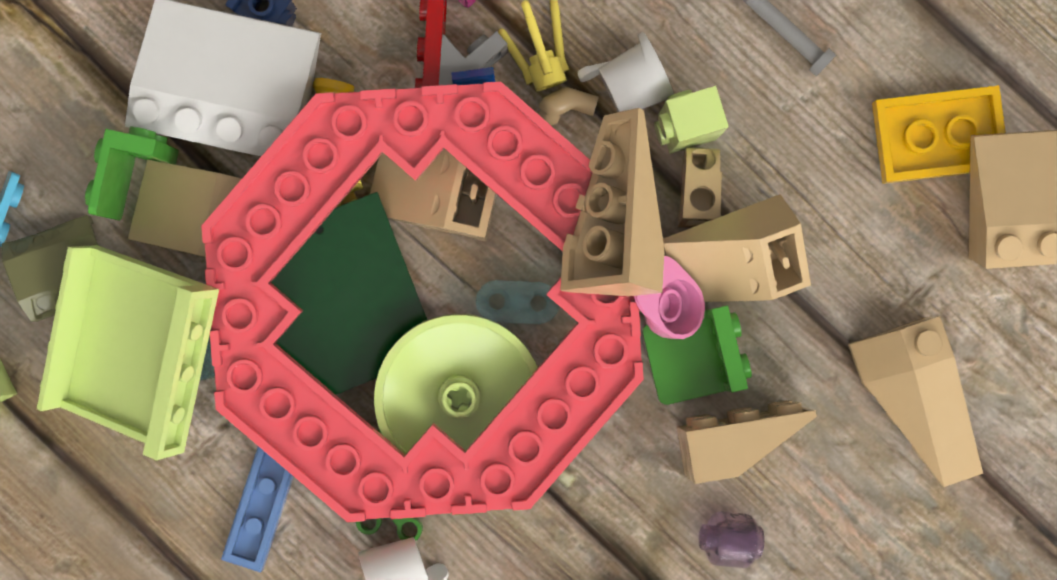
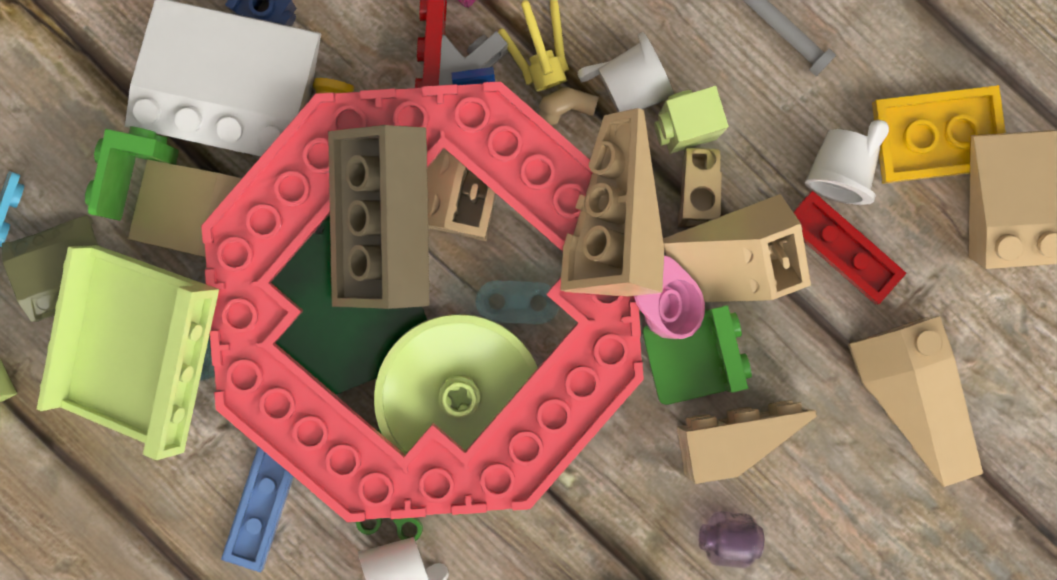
(379, 217): none -> dark tan slope
(847, 165): none -> white hat
(847, 249): none -> red plate

